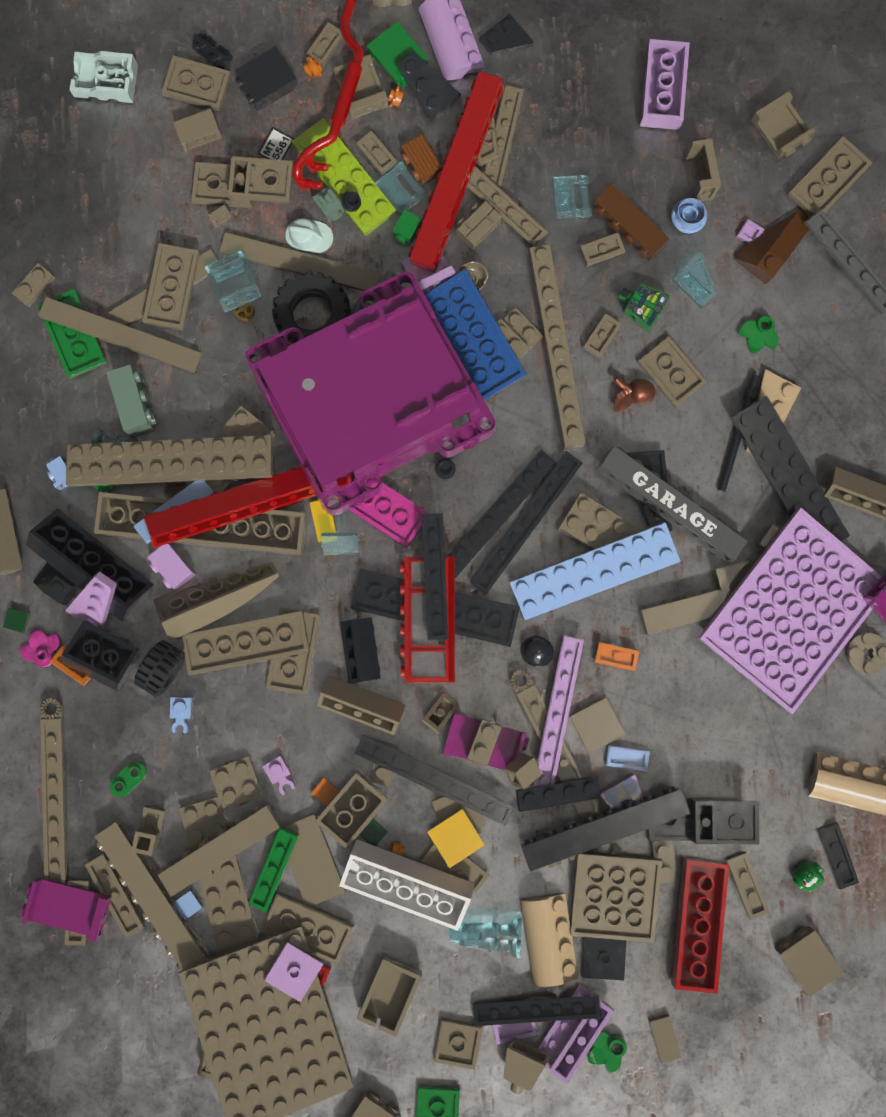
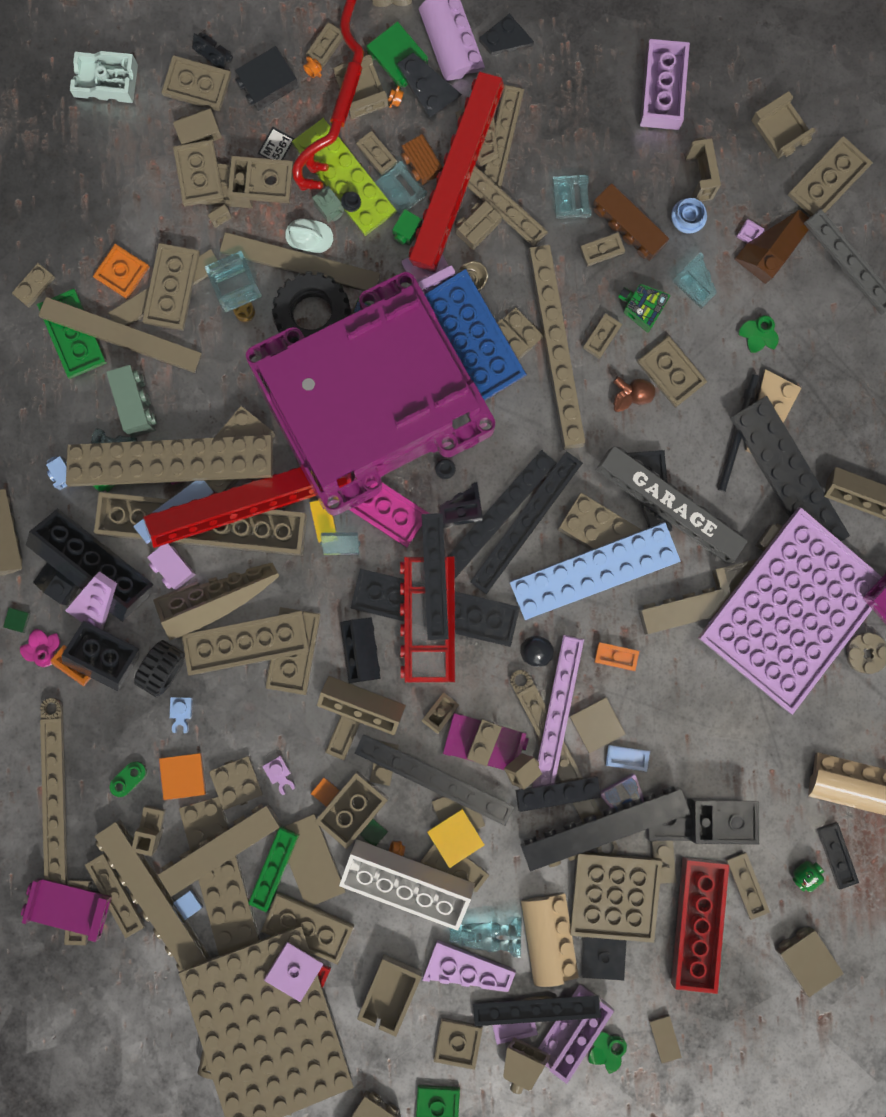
(121, 271): none -> orange tile
(182, 776): none -> orange tile
(198, 172): none -> dark tan tile
(342, 737): none -> dark tan tile
(462, 967): none -> lavender wing
(463, 508): none -> black wing

